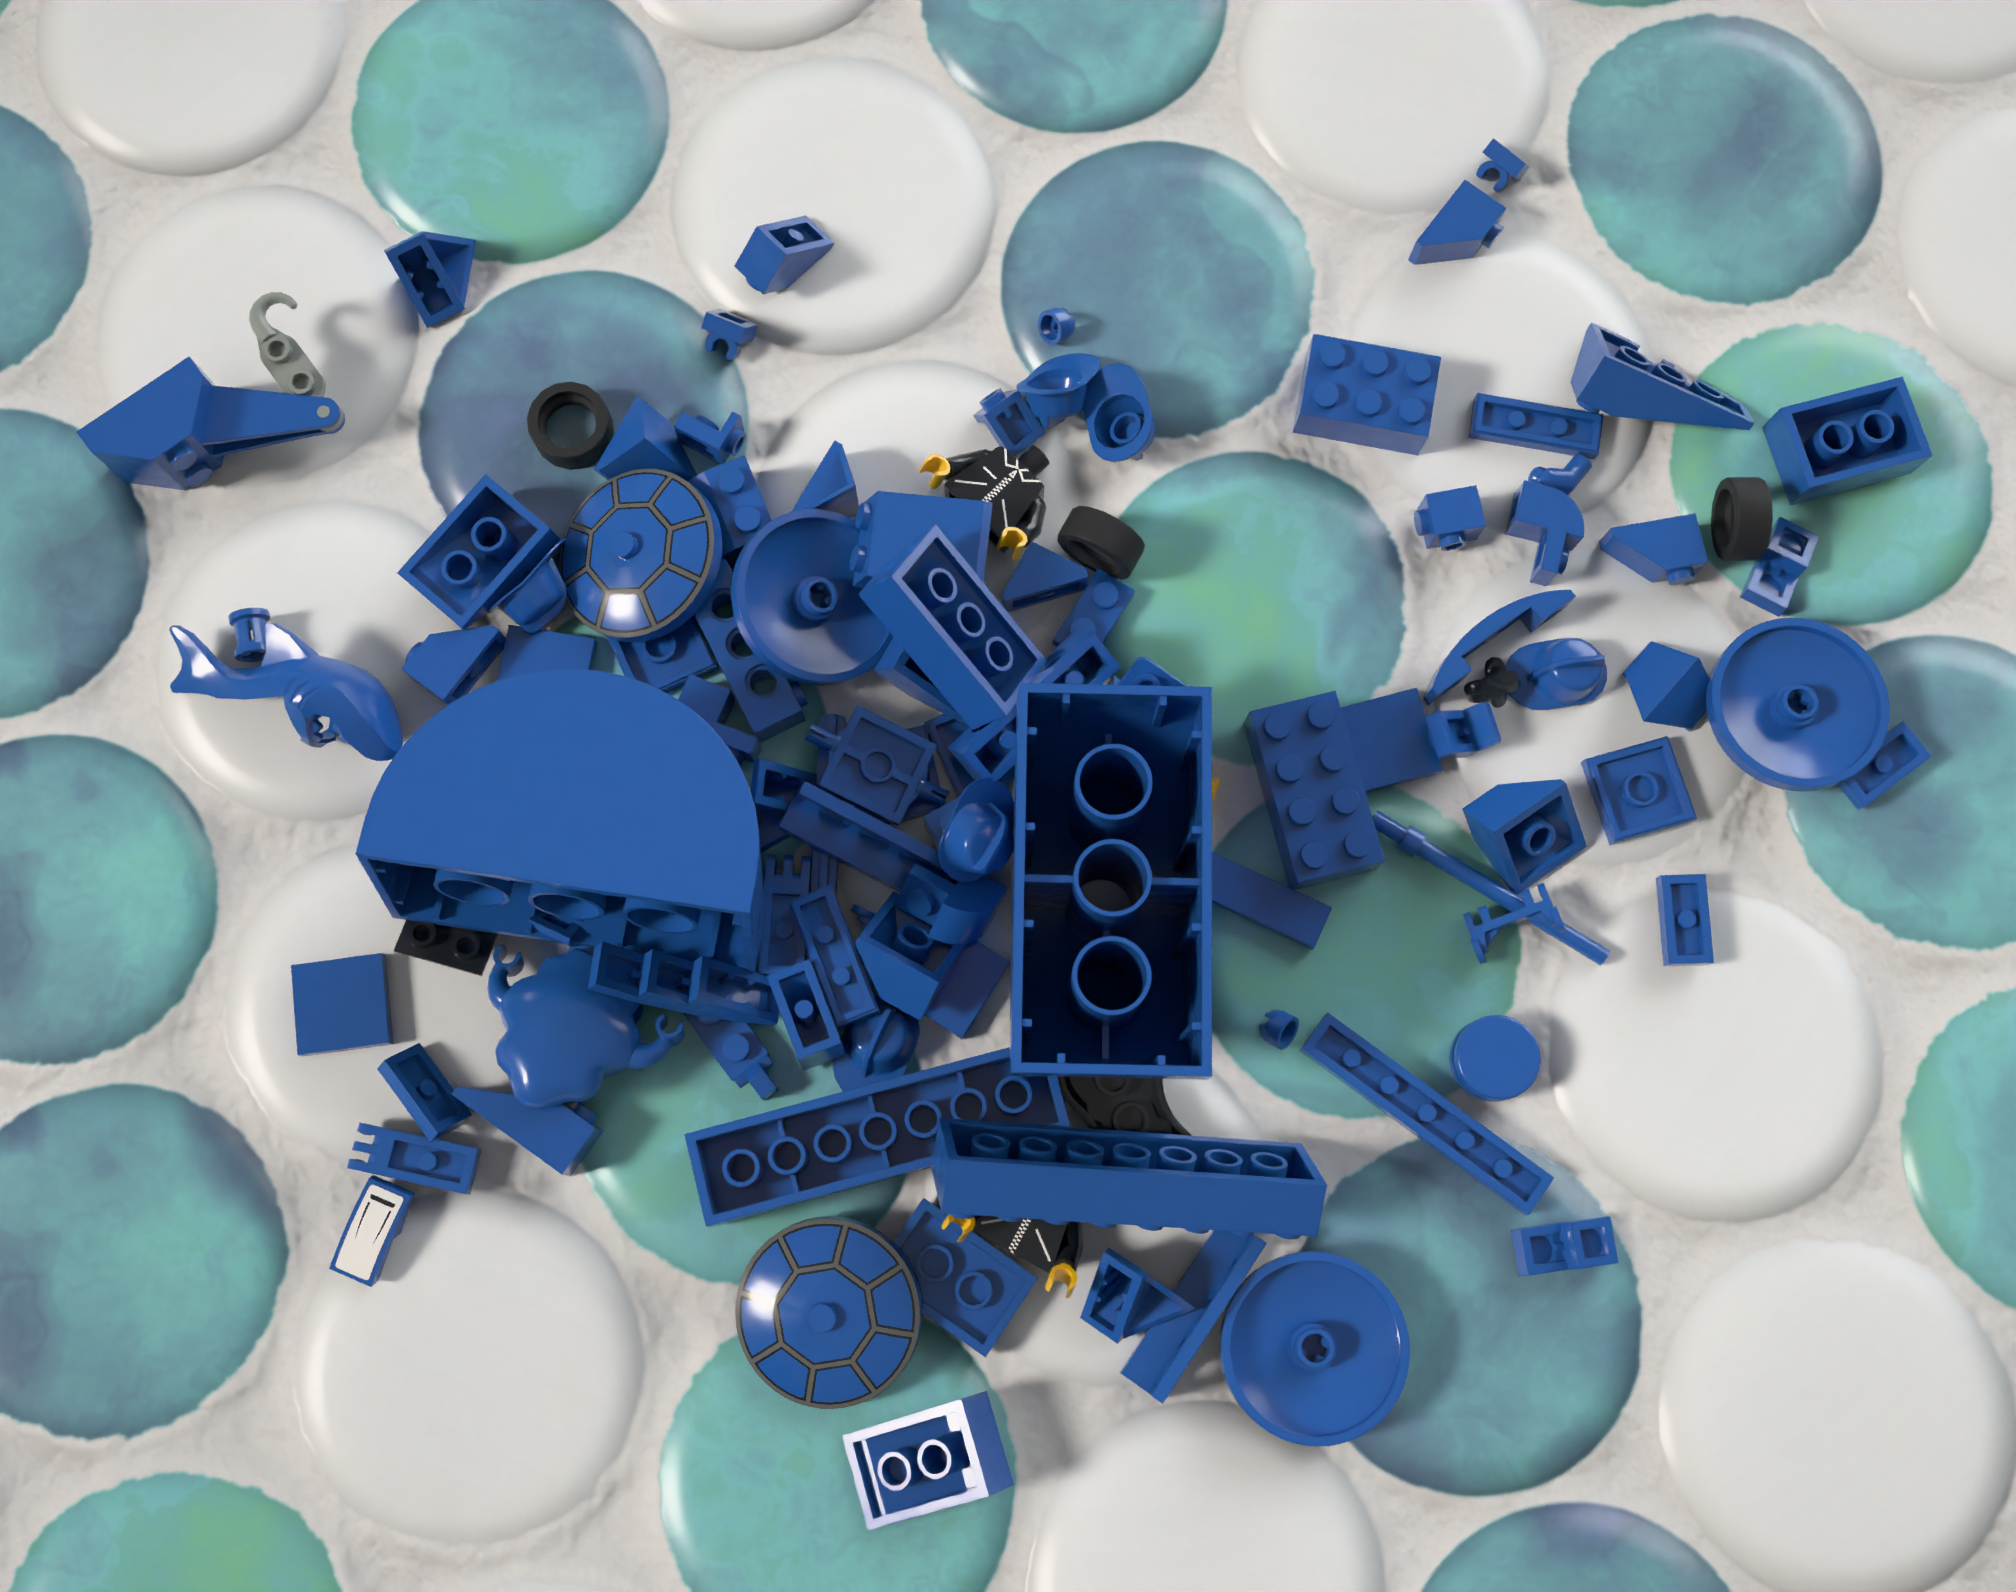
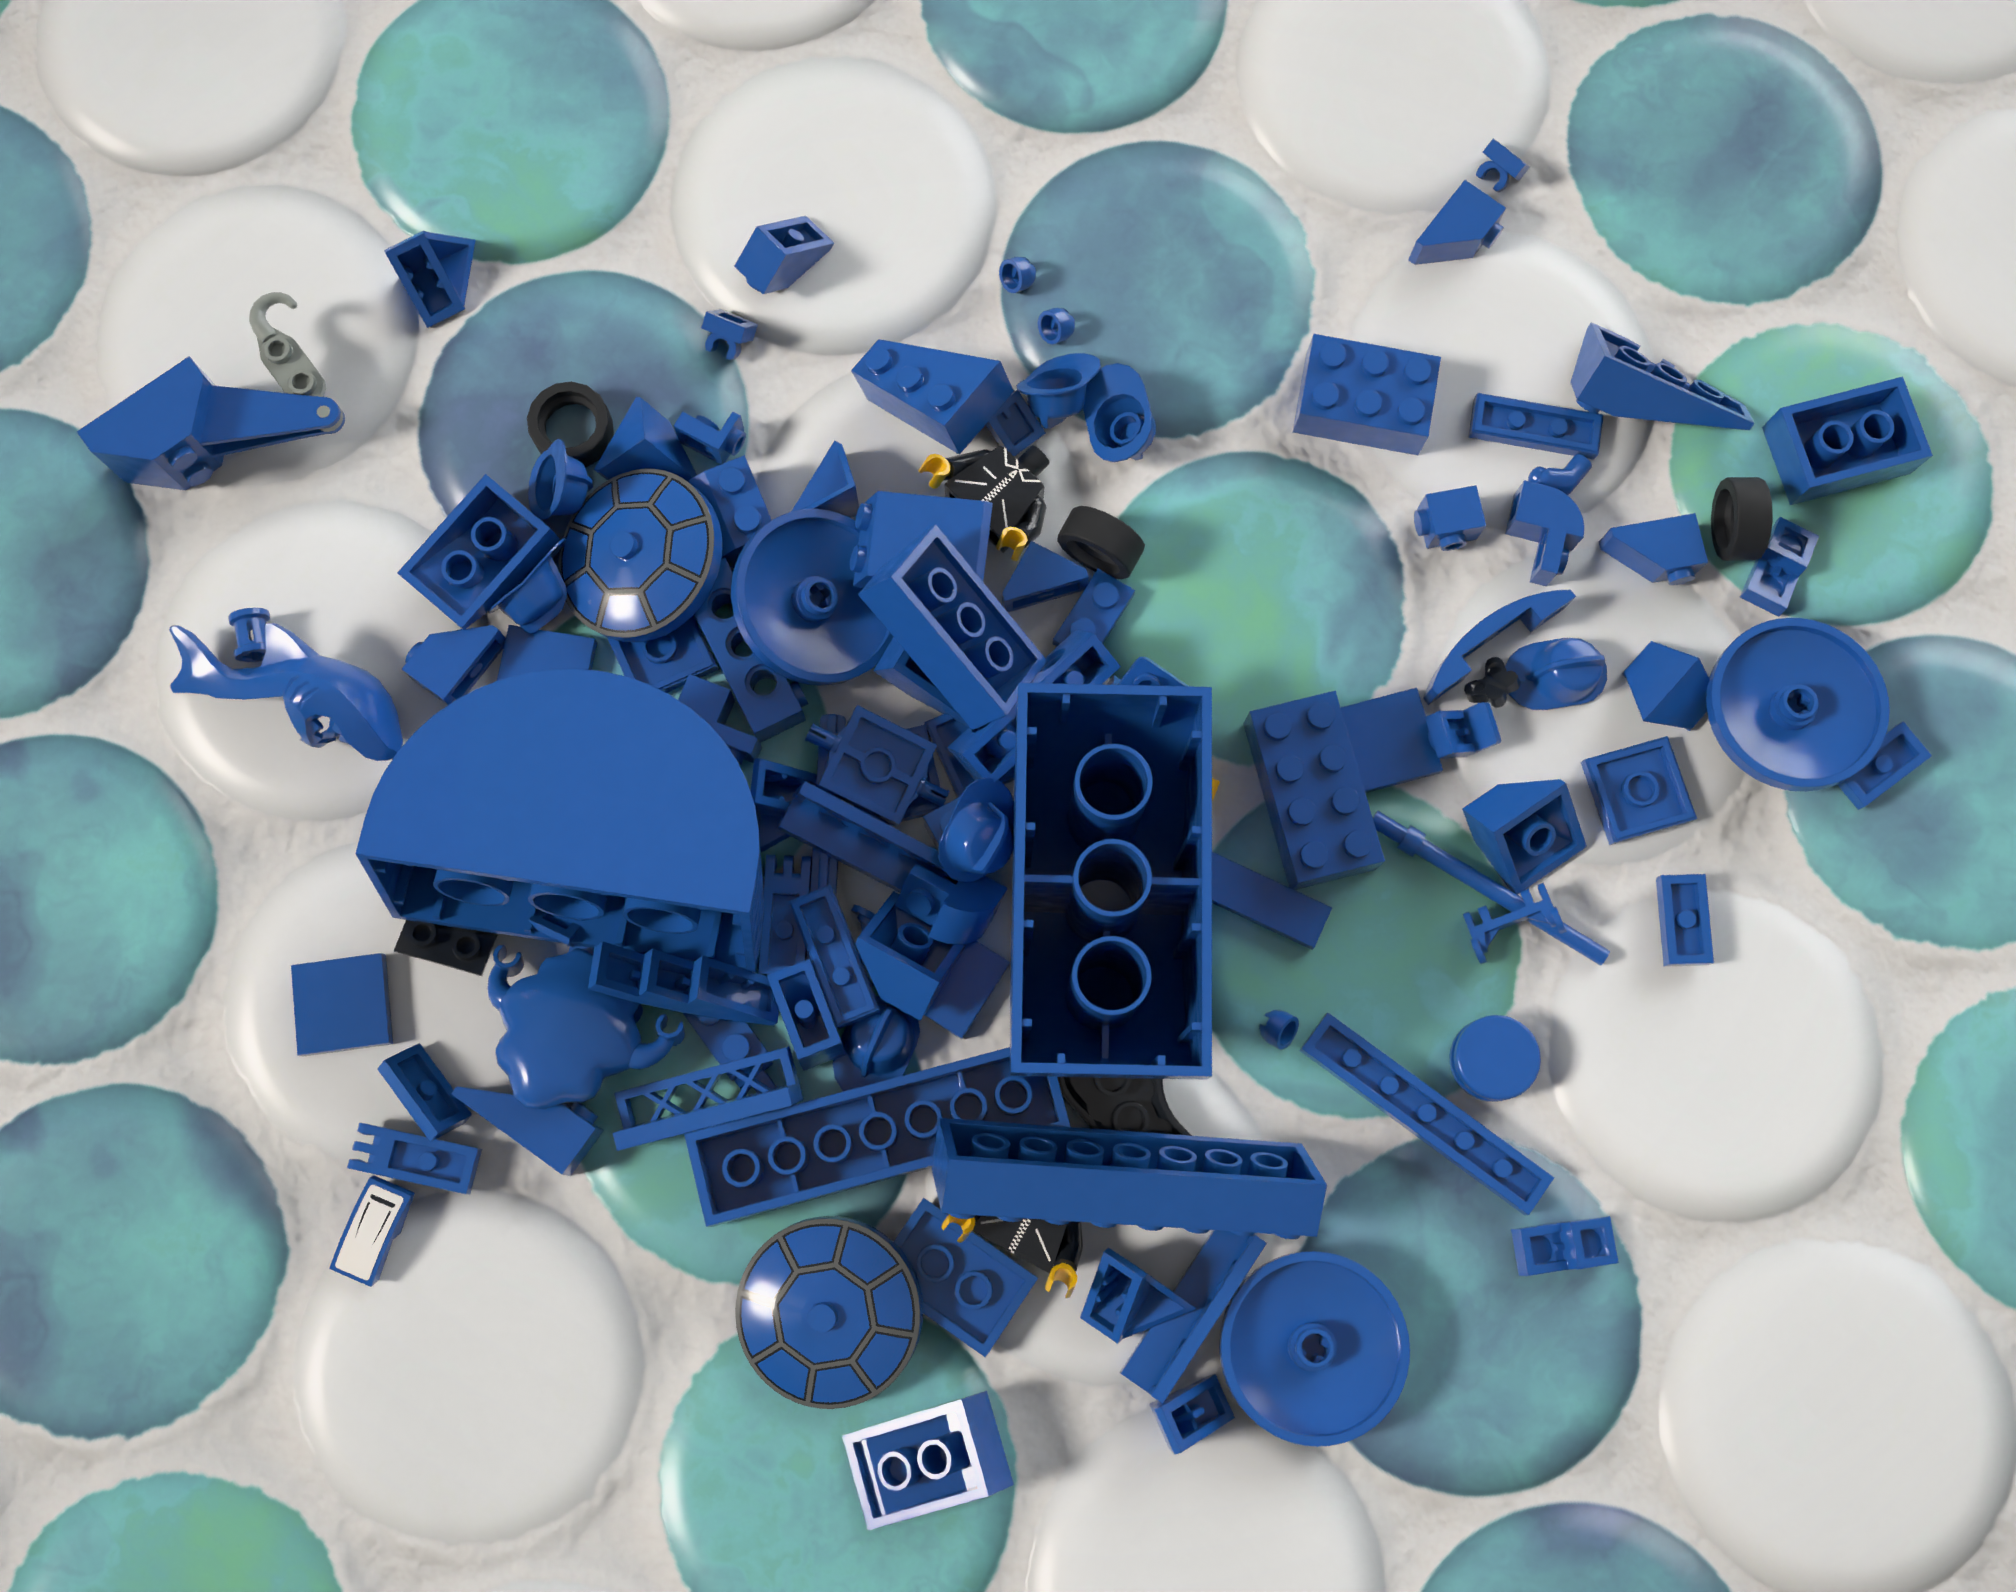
(557, 483): none -> blue piece
(711, 1115): none -> blue fence
(934, 389): none -> blue wedge
(1016, 268): none -> blue hinge
(1192, 1413): none -> blue slope

